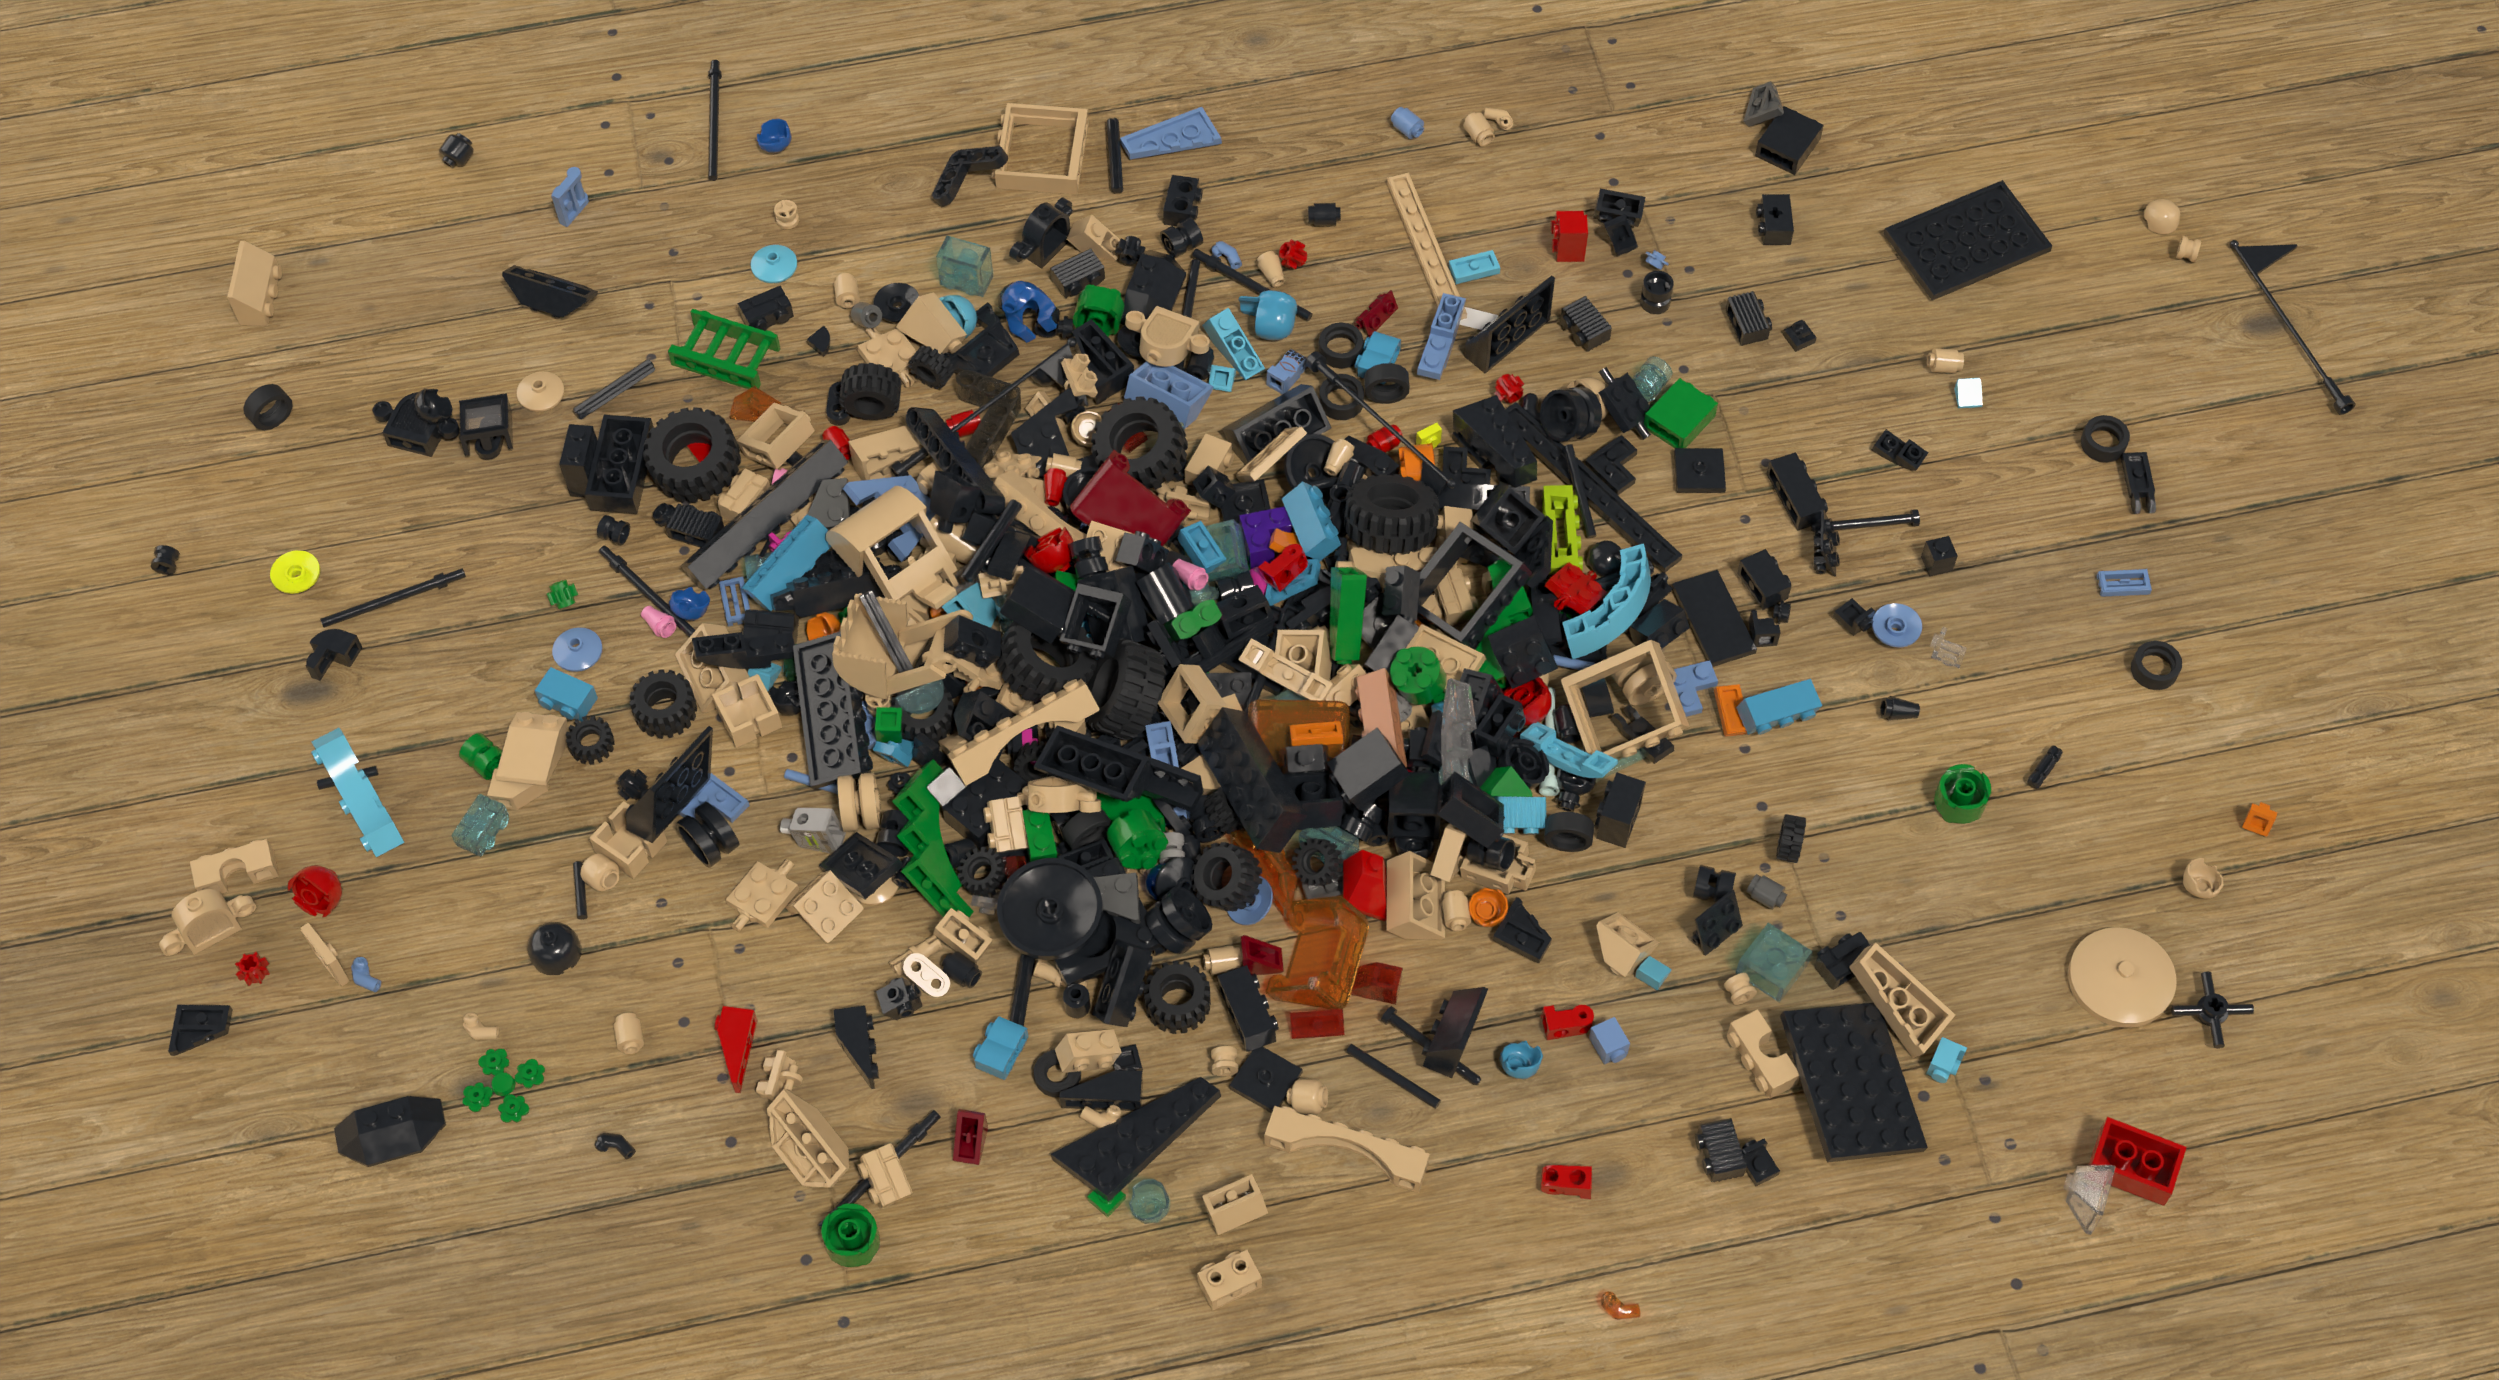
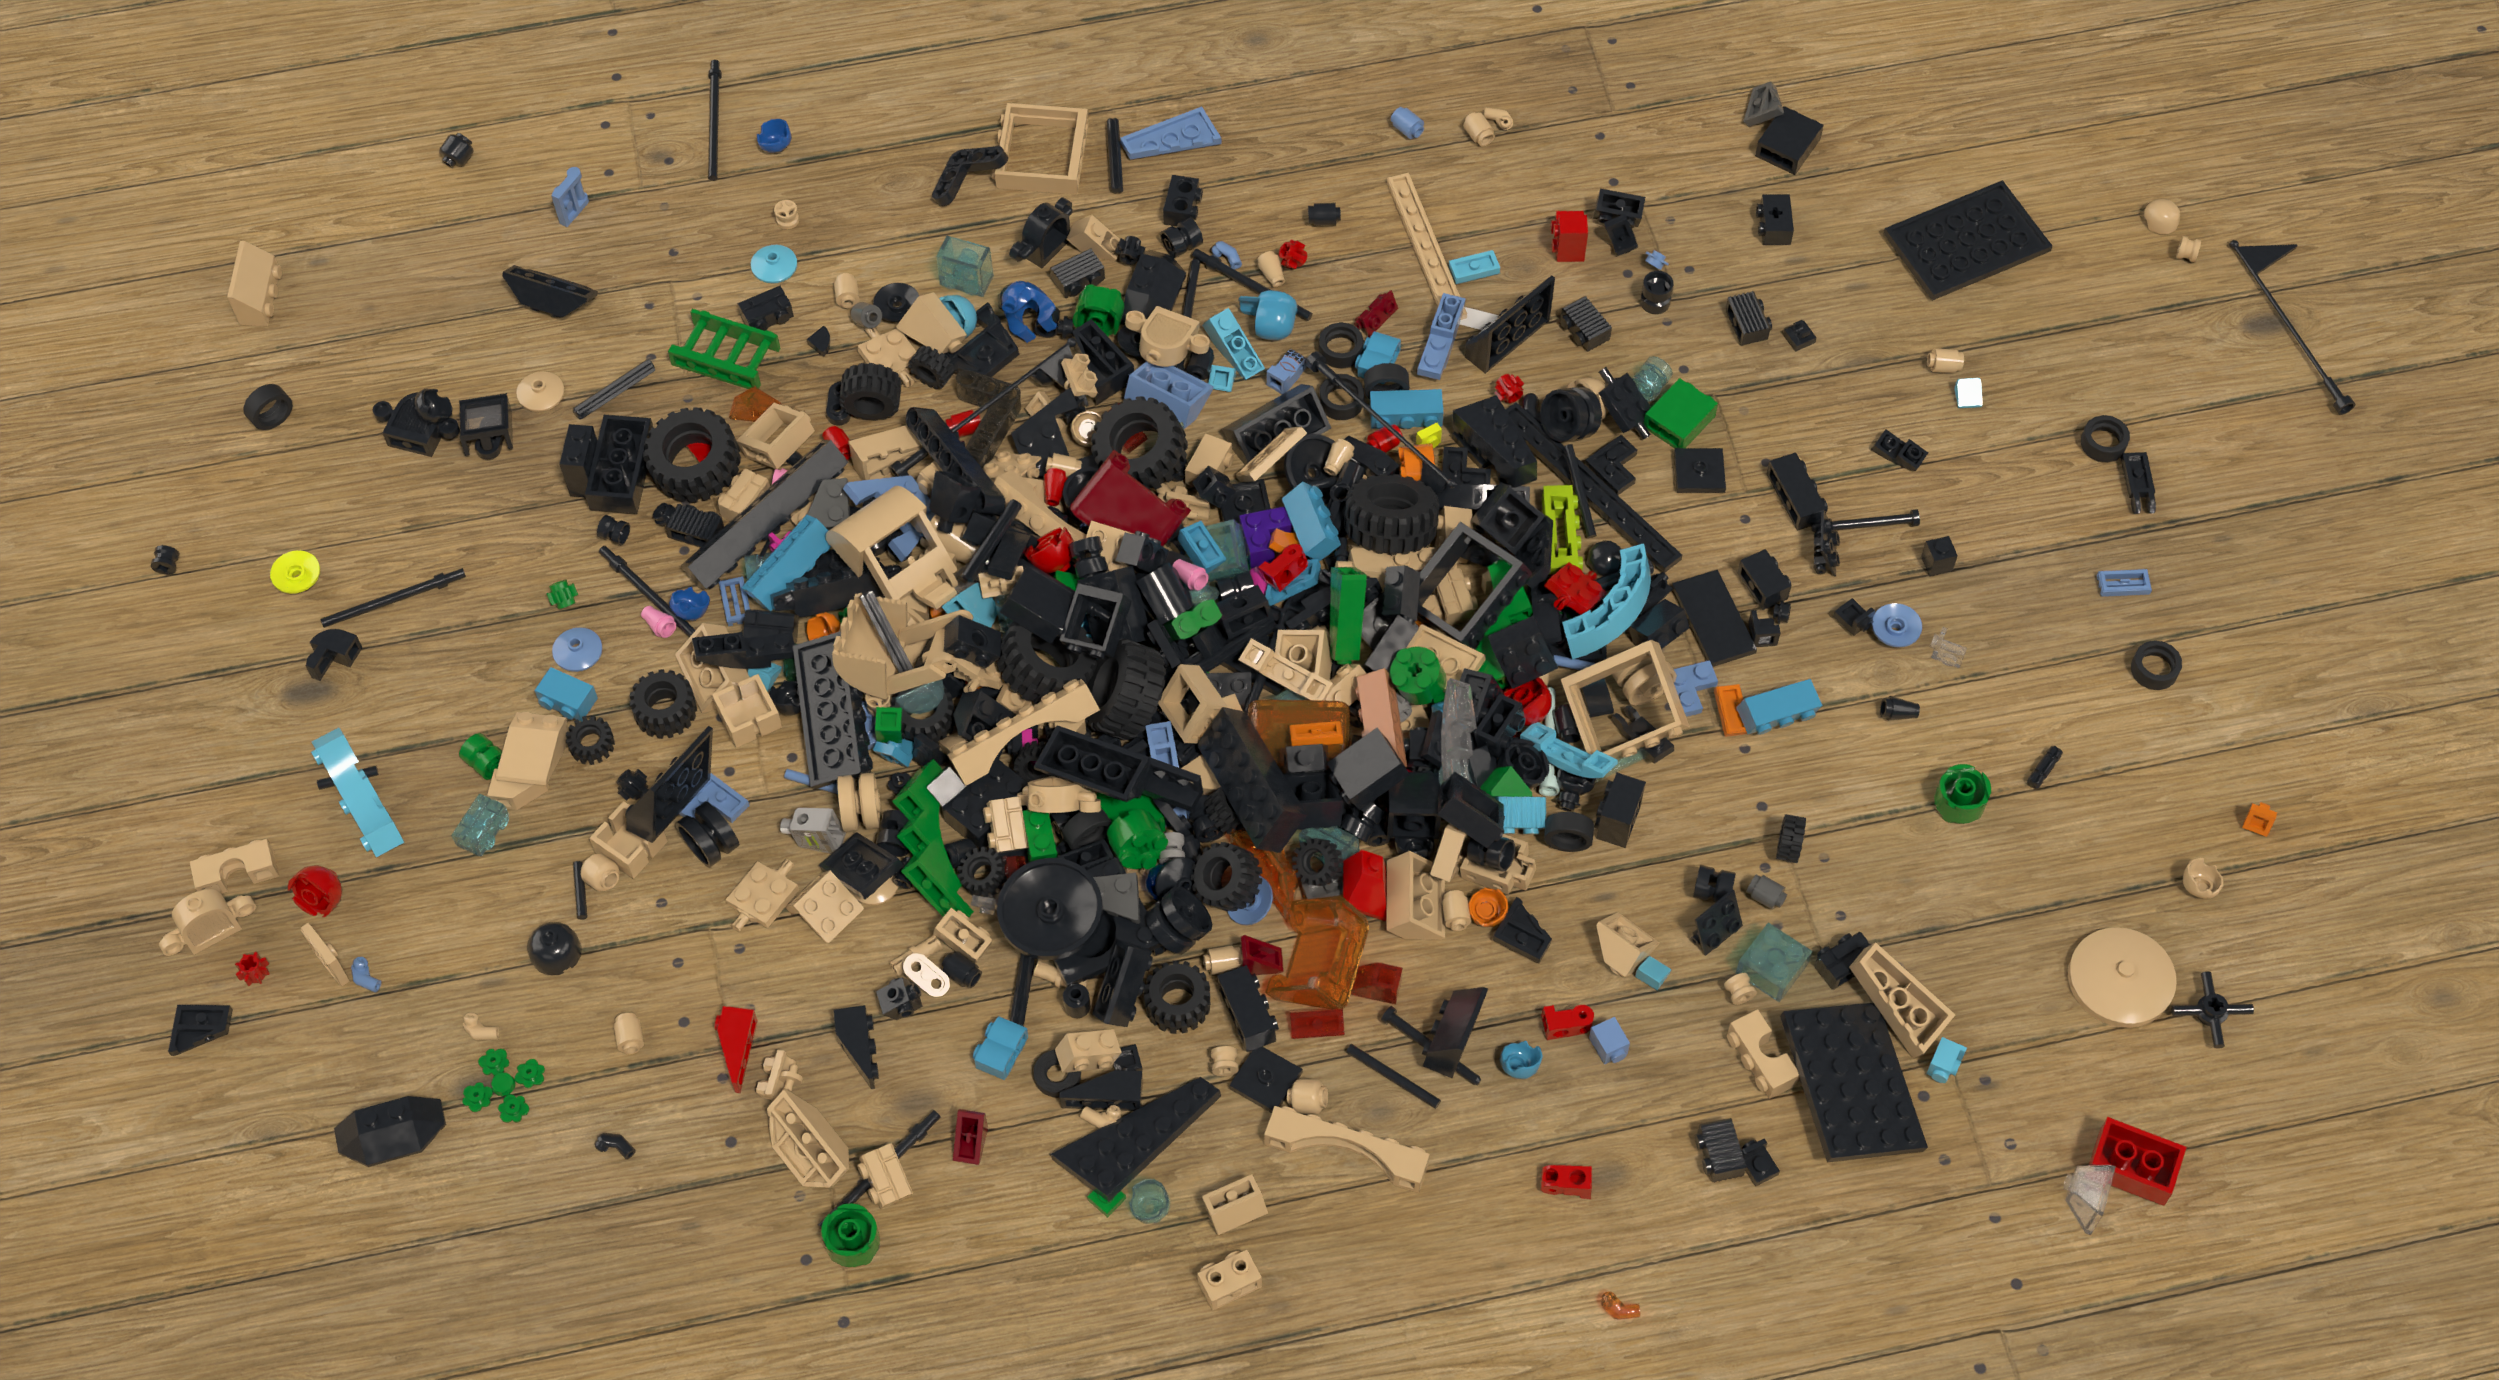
(1407, 408): none -> dark azure brick

